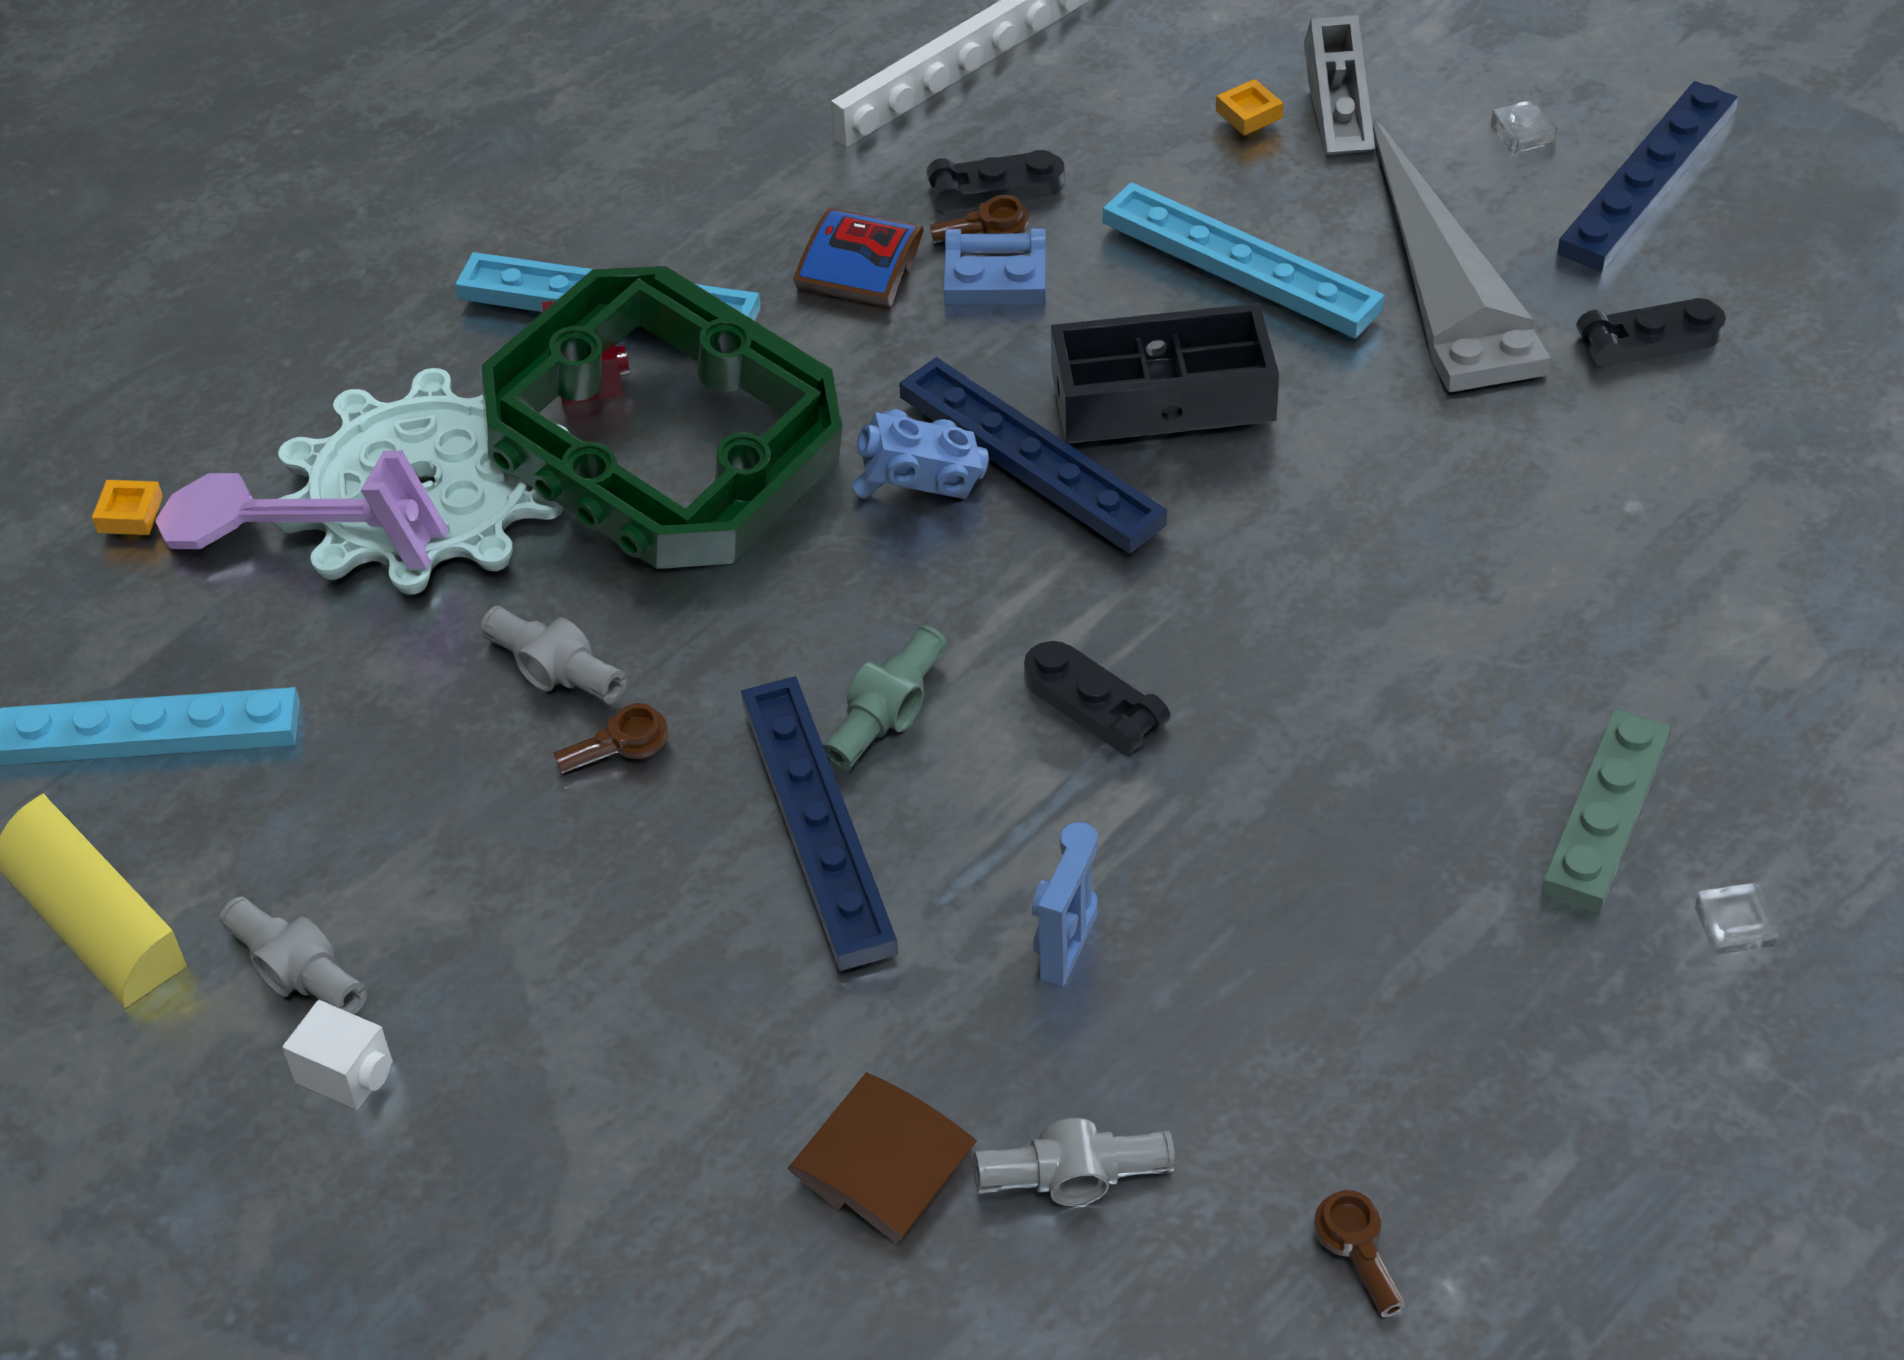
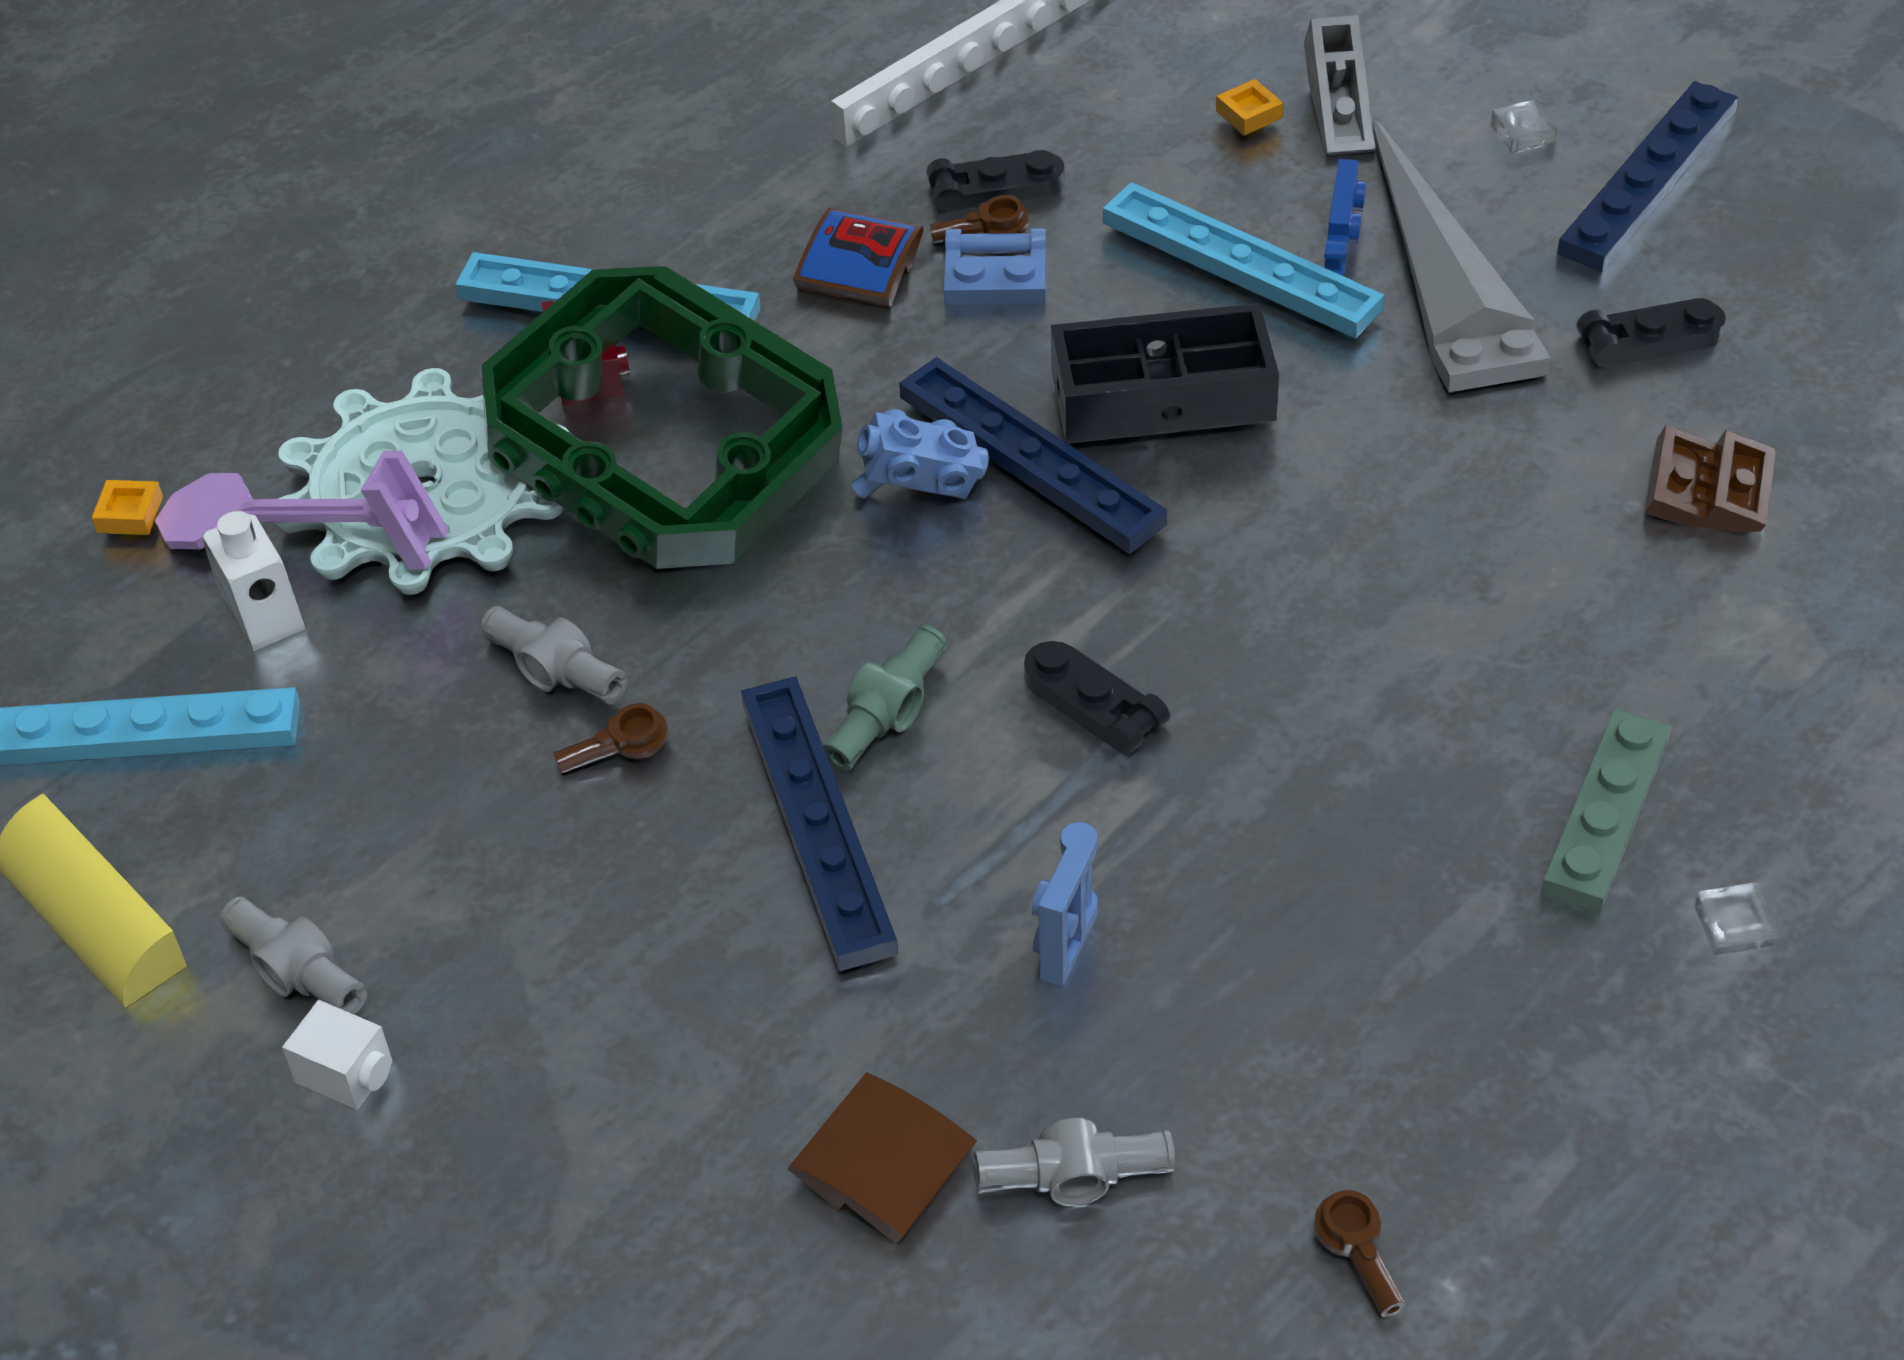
(240, 556): none -> white torso
(1343, 222): none -> blue plate
(1711, 482): none -> reddish brown slope

